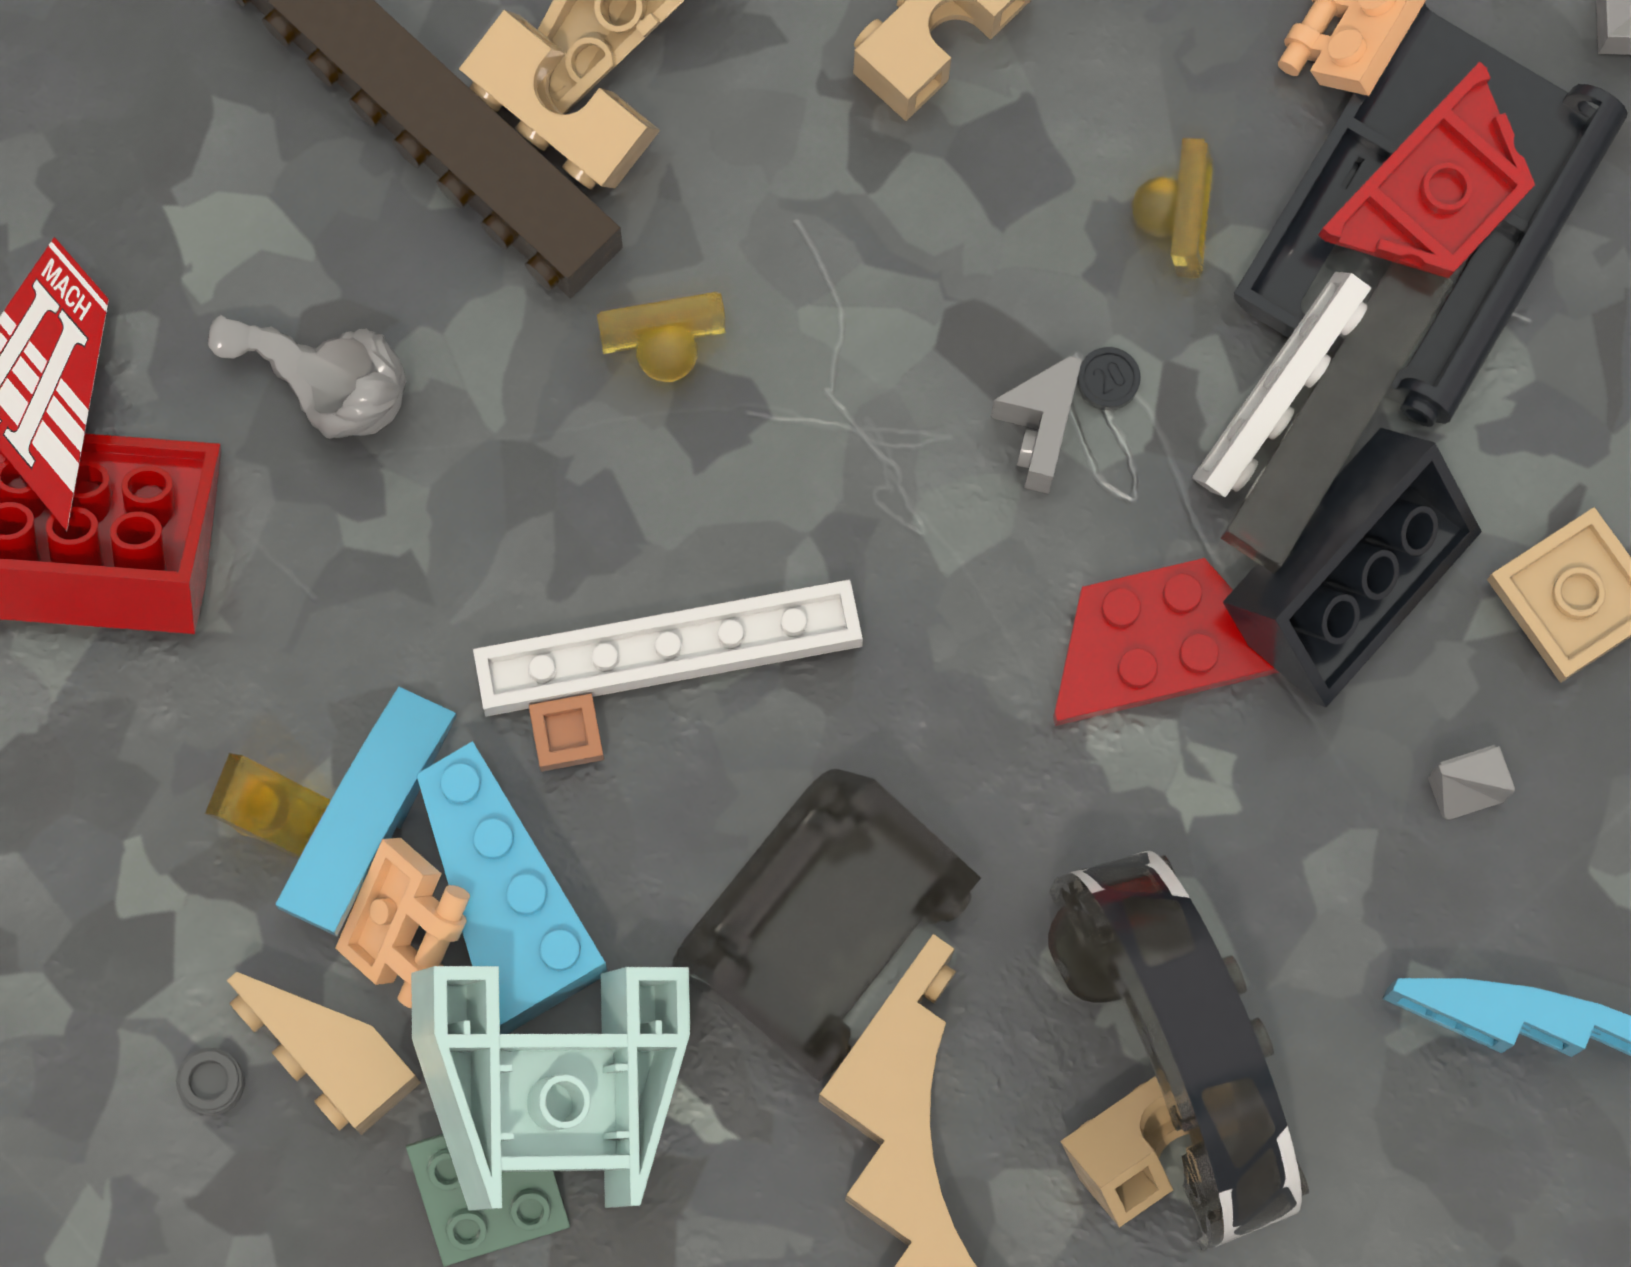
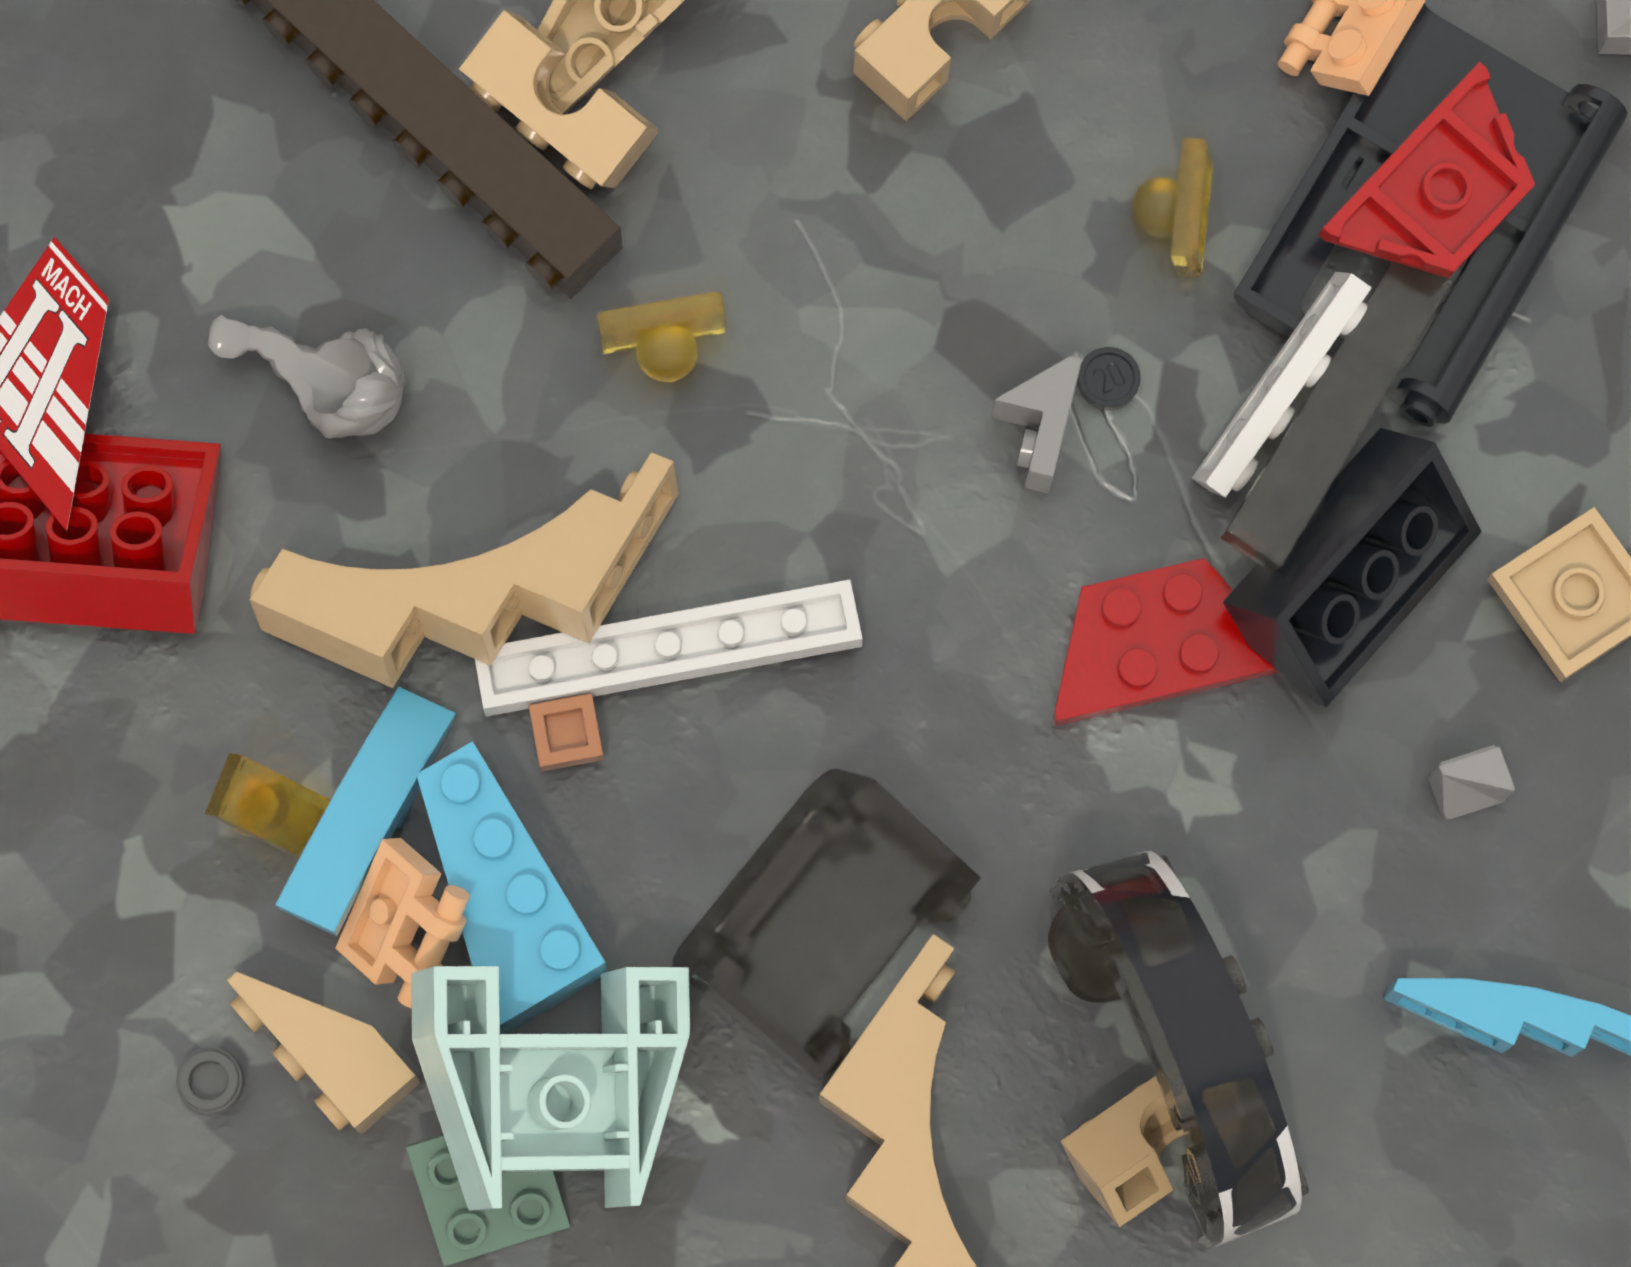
(555, 575): none -> tan arch

